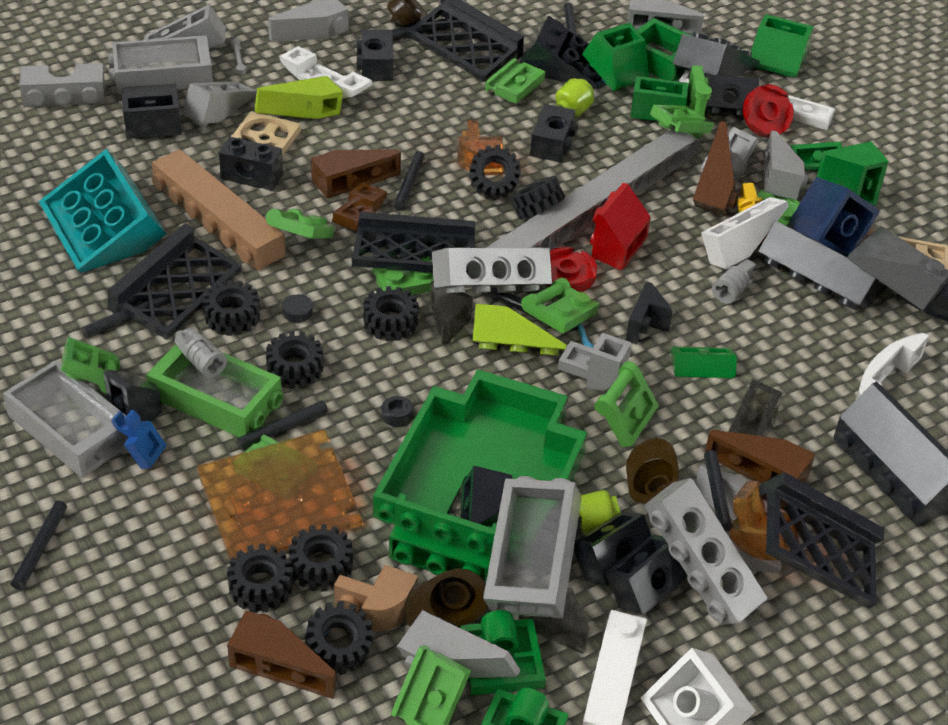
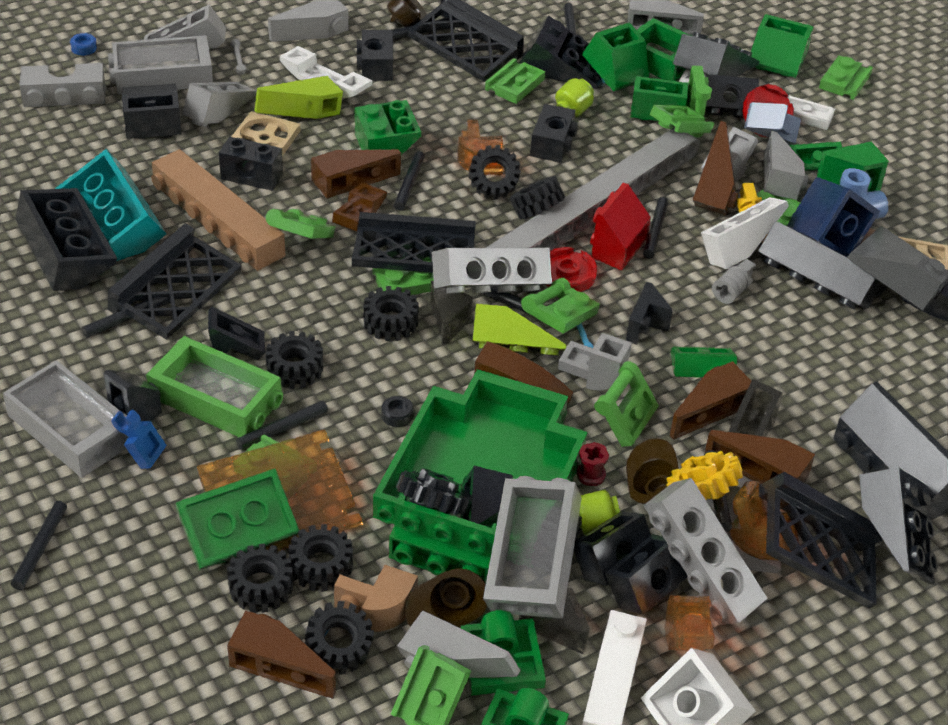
(64, 237): none -> black slope
(82, 360): bright green plate -> none
(83, 44): none -> blue tile
(201, 352): light grey hinge -> none
(230, 332): none -> black slope
(231, 319): black tyre -> none
(236, 517): none -> green tile
(297, 308): black tile -> none
(386, 126): none -> green slope
(434, 491): none -> black gear
(514, 366): none -> reddish brown slope
(593, 458): none -> dark red bush
(655, 228): none -> black bar
(689, 623): none -> clear orange brick
(710, 473): none -> yellow gear
(711, 400): none -> reddish brown slope
(769, 117): none -> slope
(845, 77): none -> bright green plate
(858, 182): none -> medium blue cylinder
(900, 354): white slope -> none
(900, 515): none -> slope

